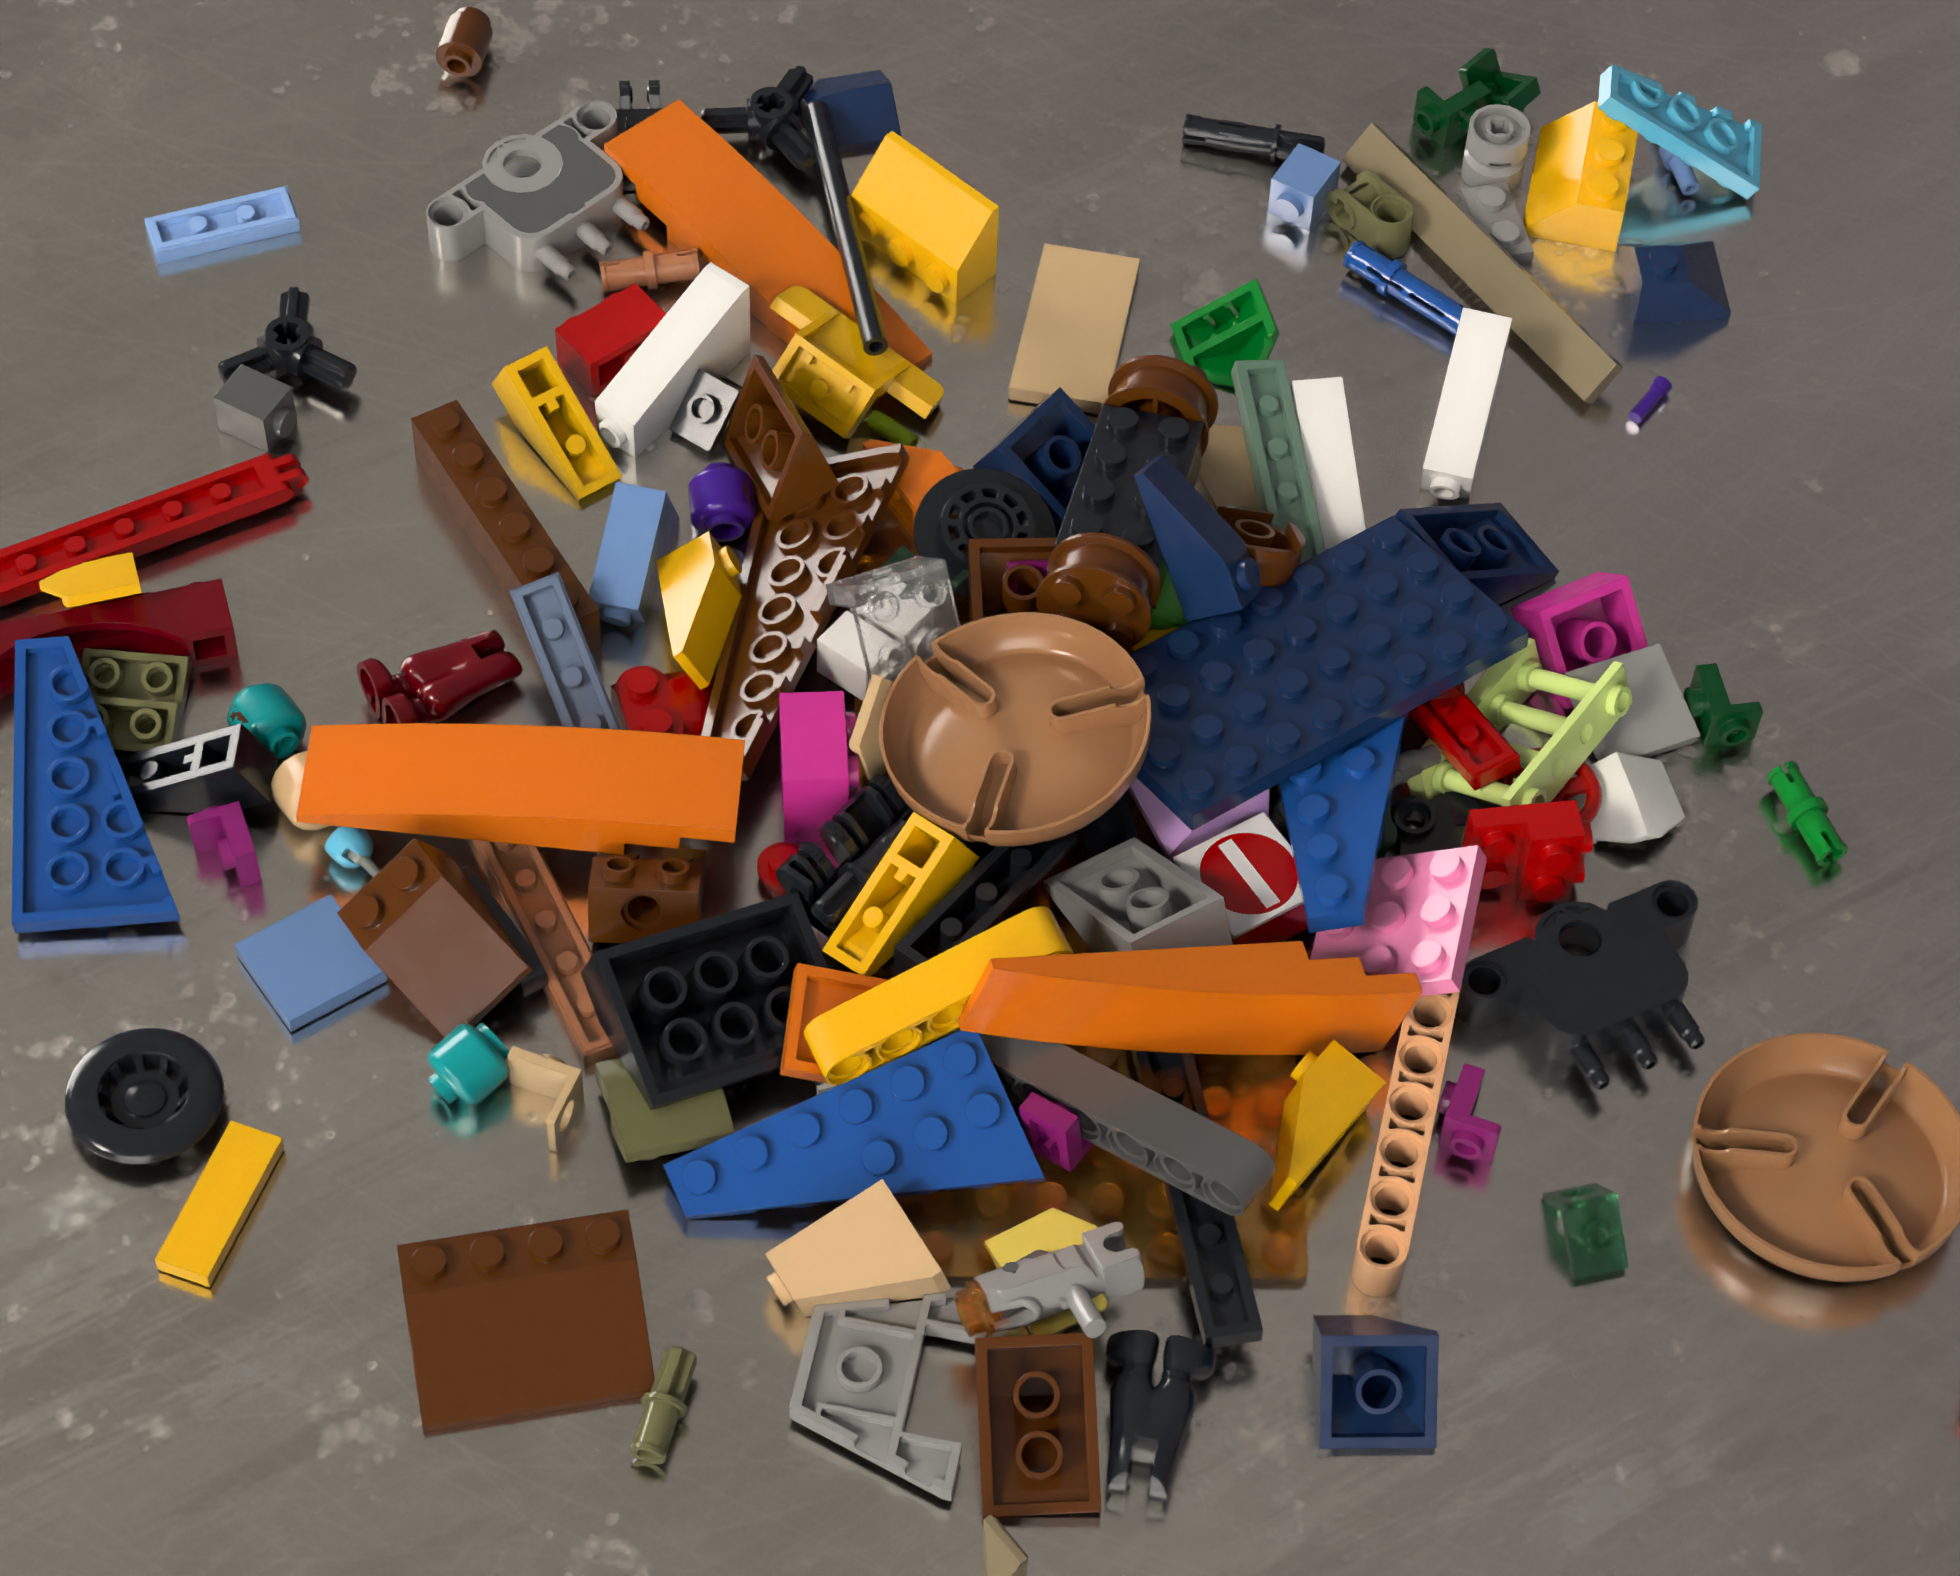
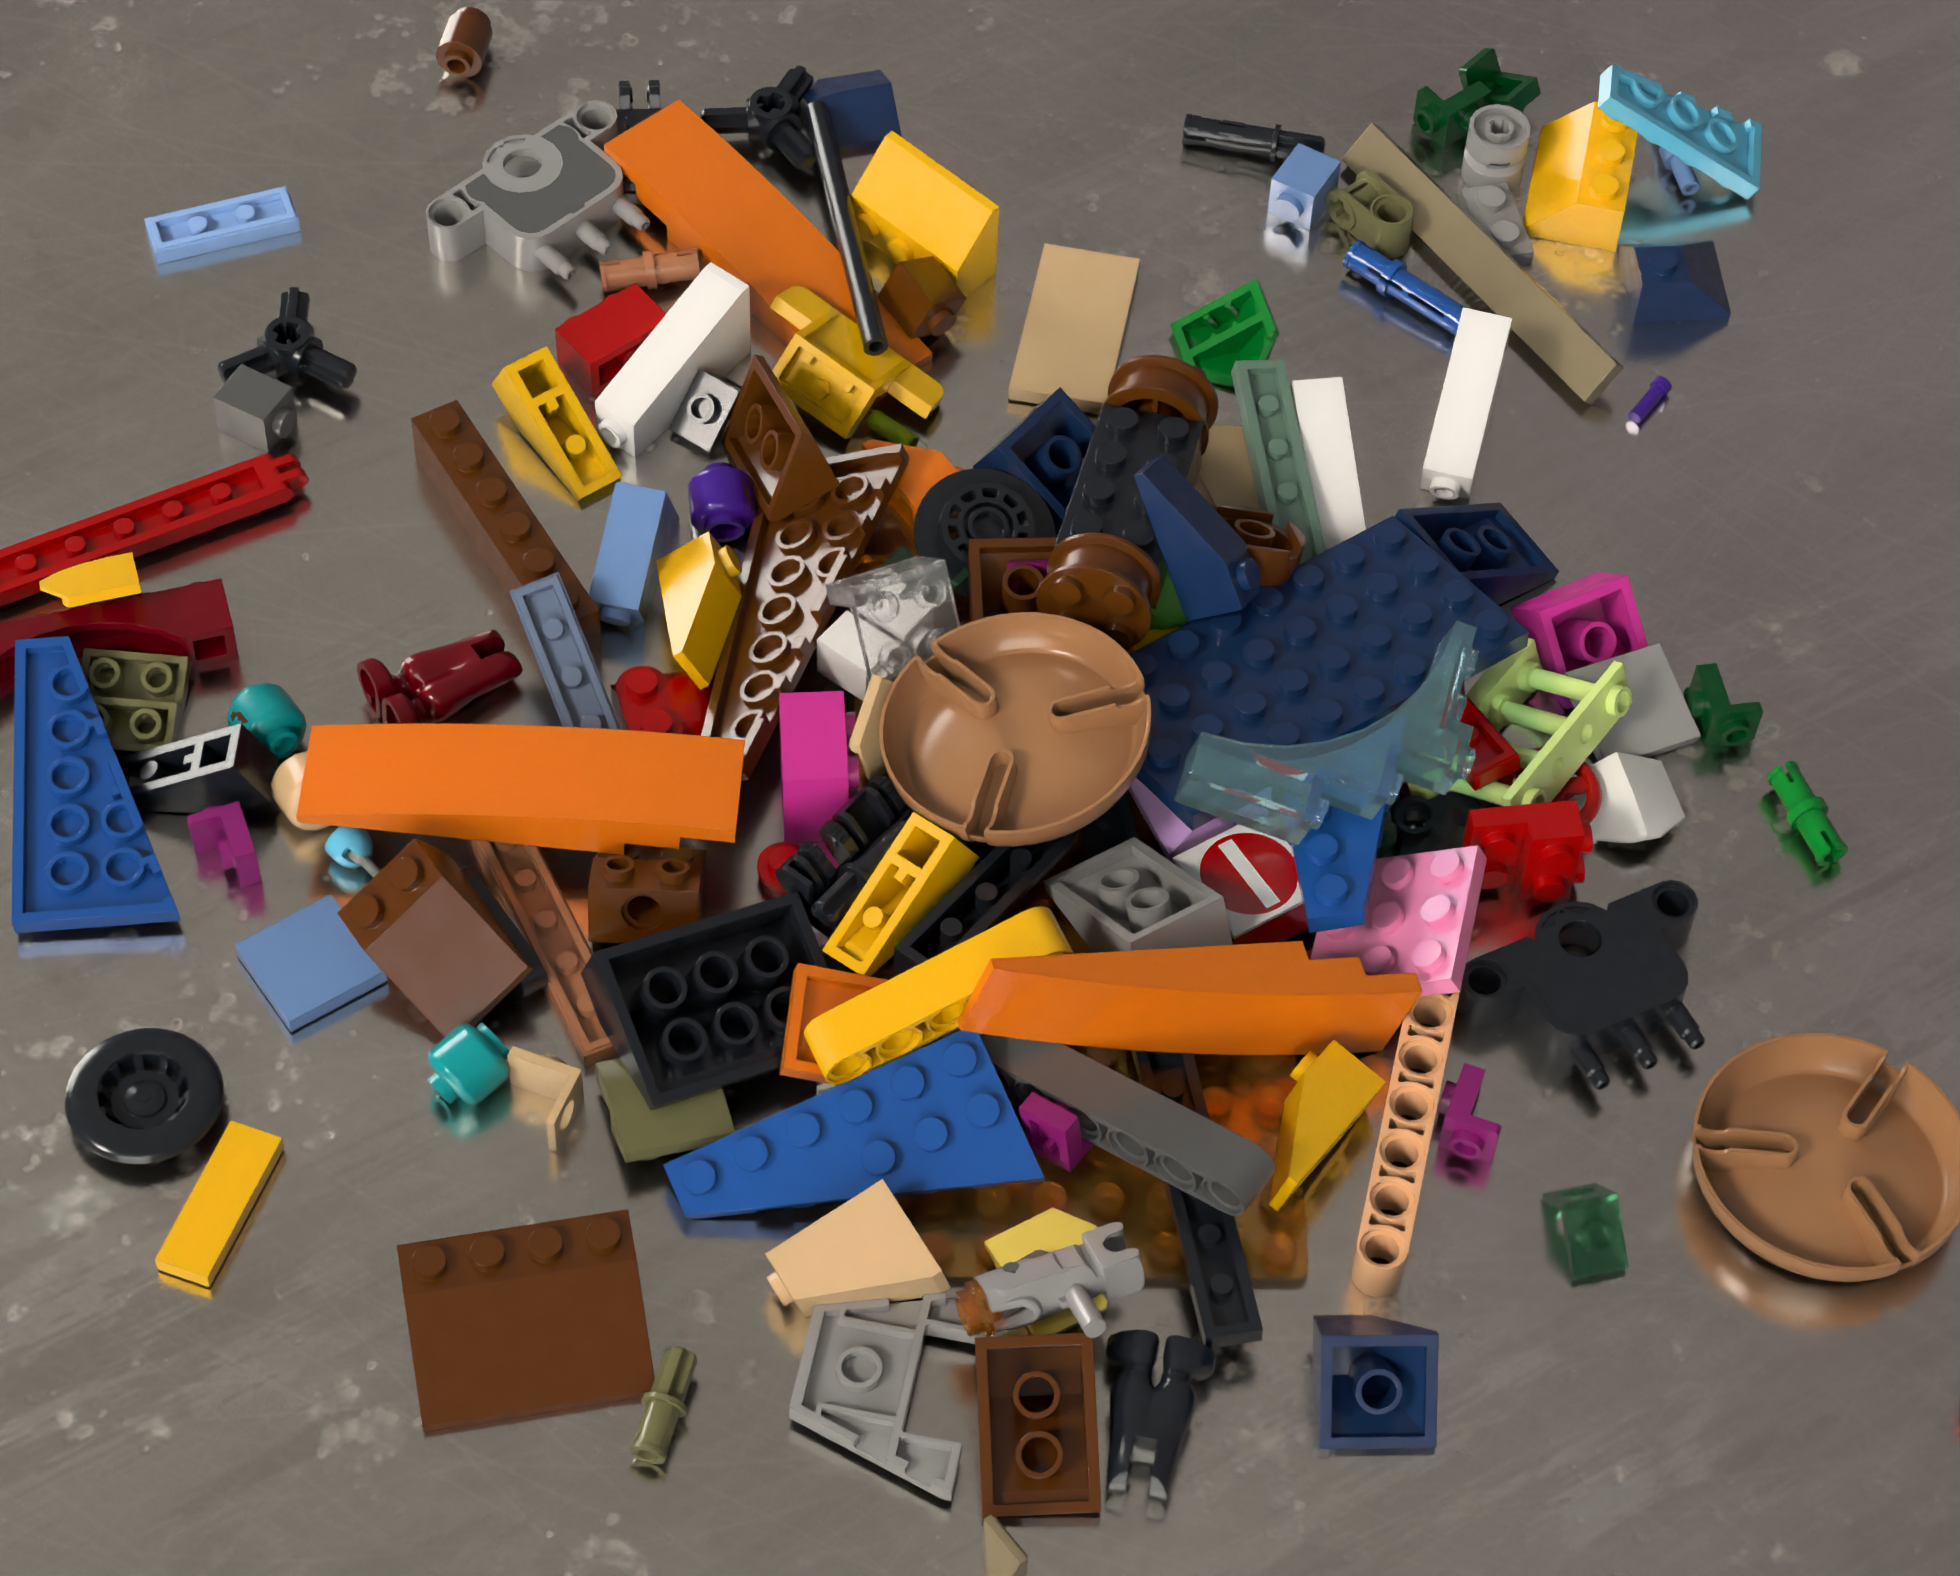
(922, 297): none -> reddish brown brick
(1290, 786): none -> clear light blue arch

